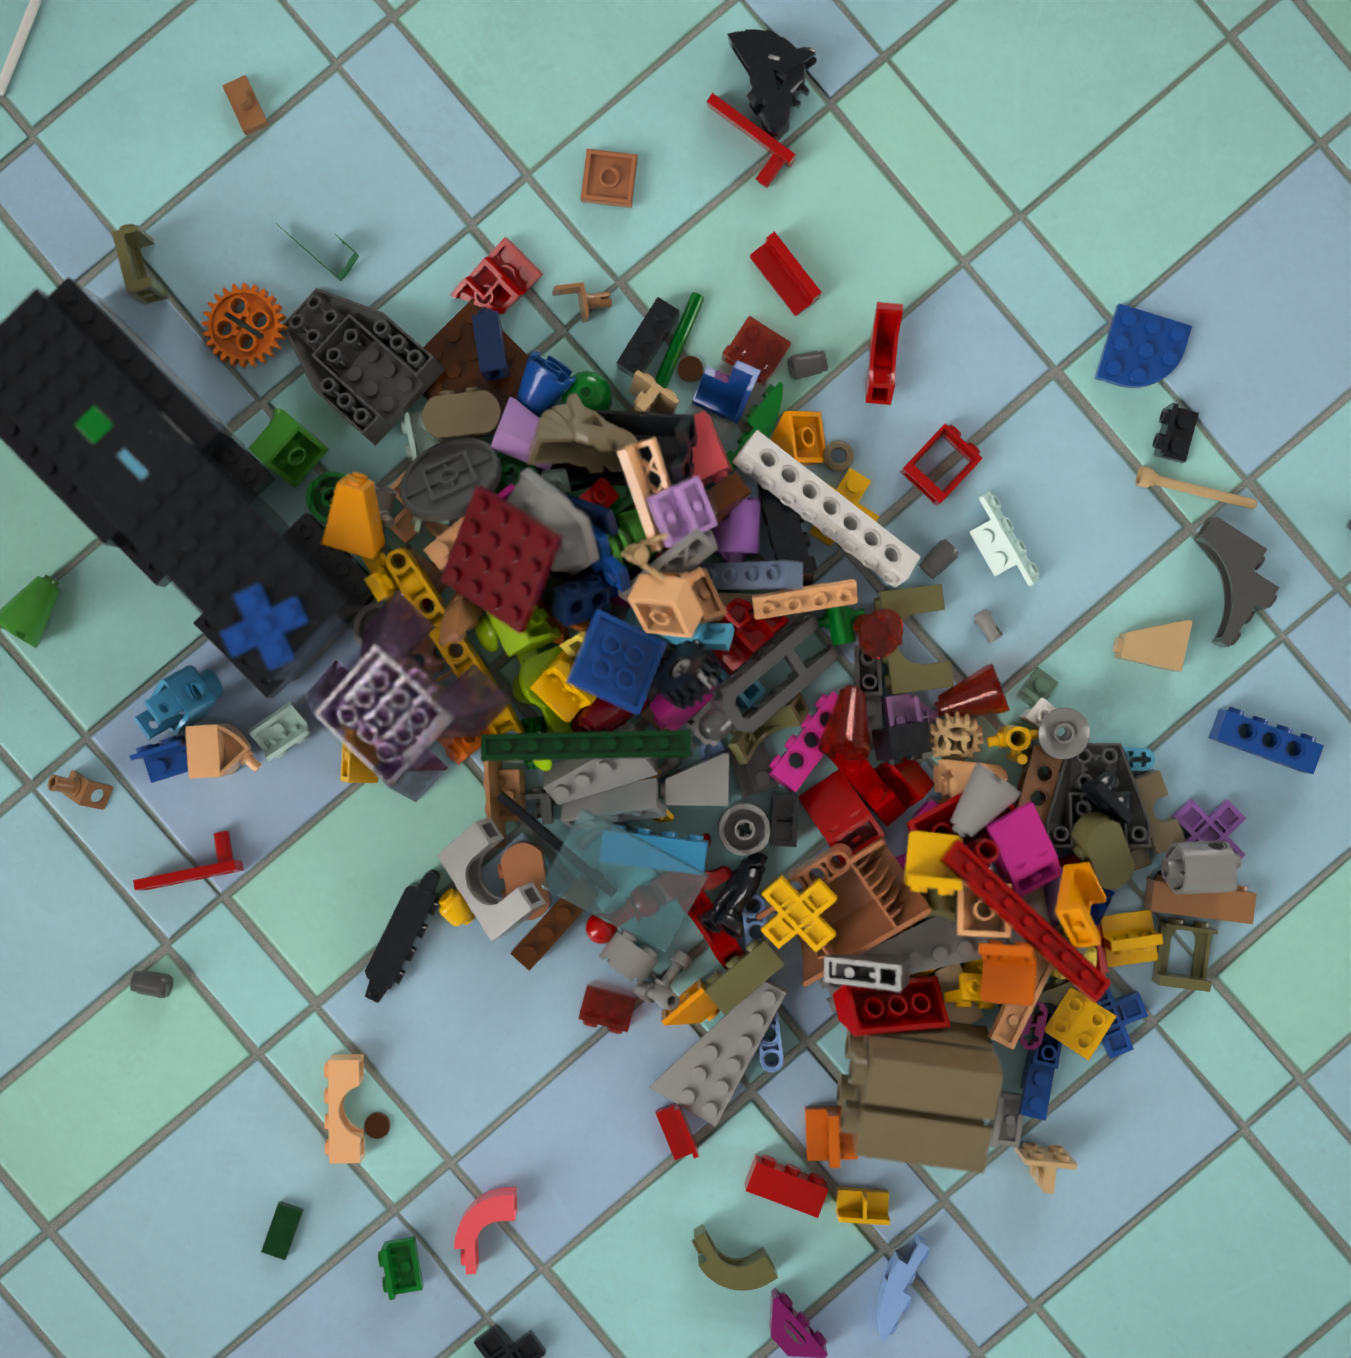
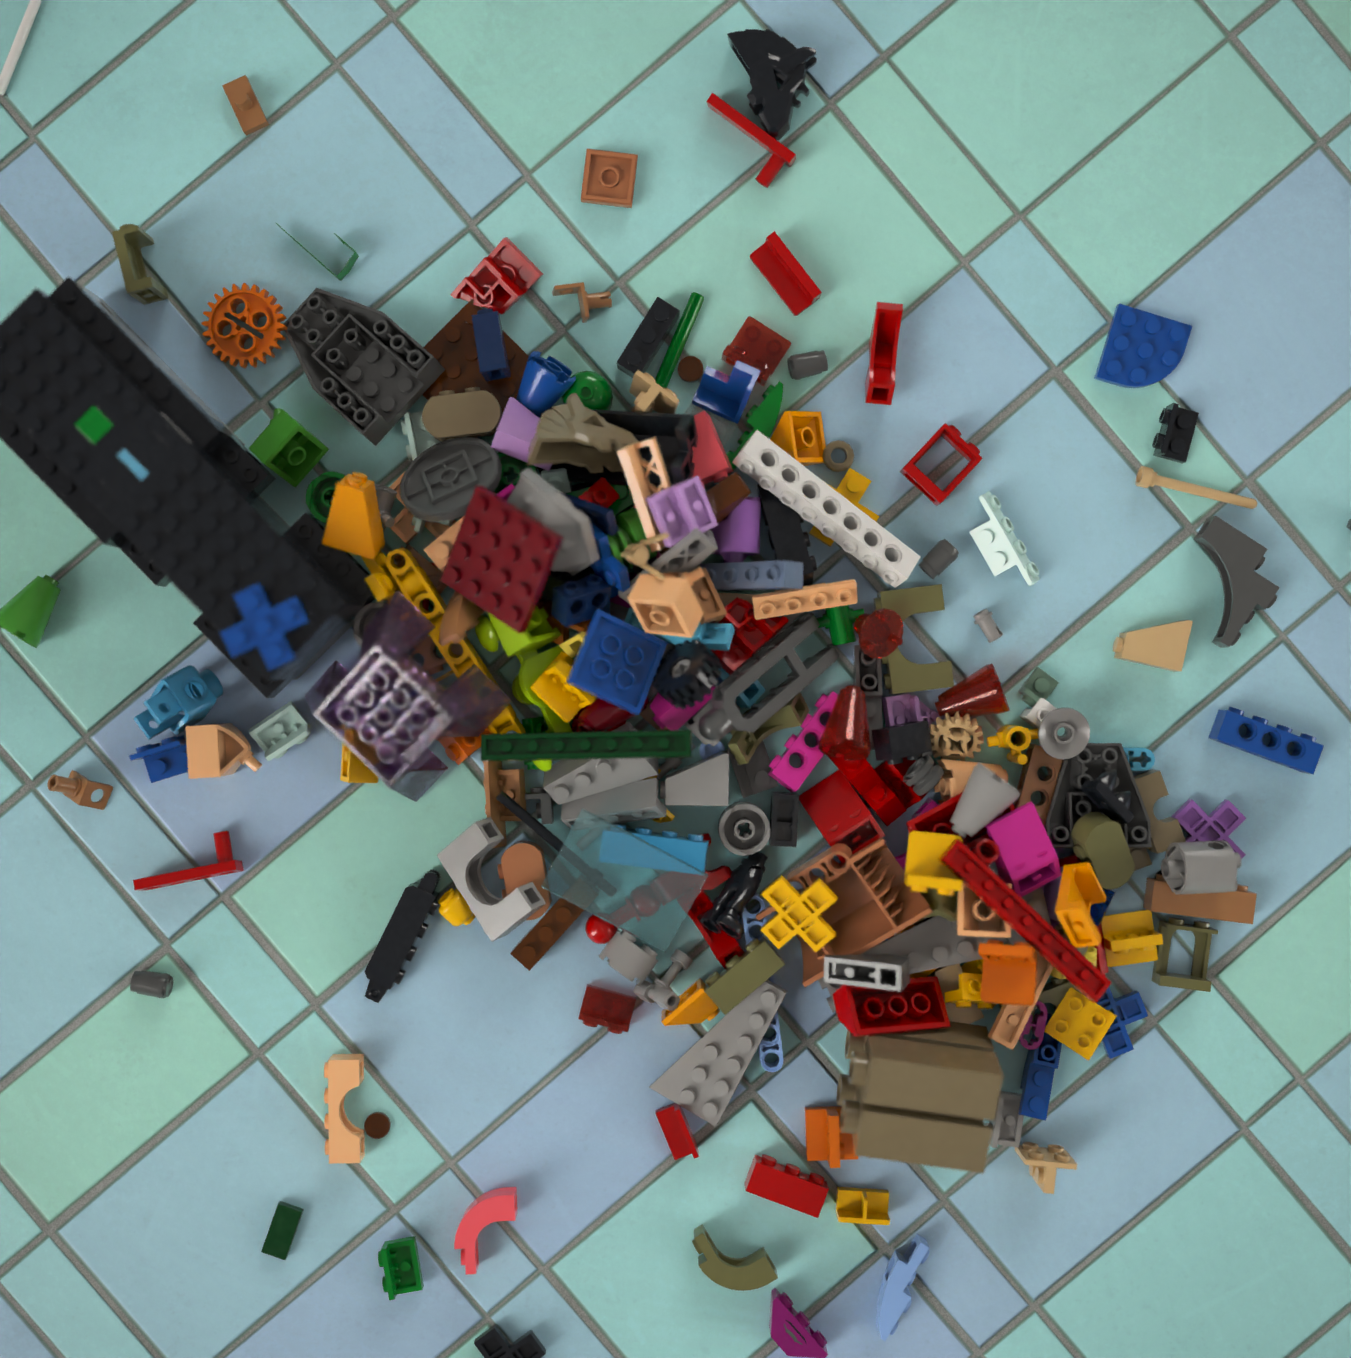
(923, 775): none -> dark grey wheel

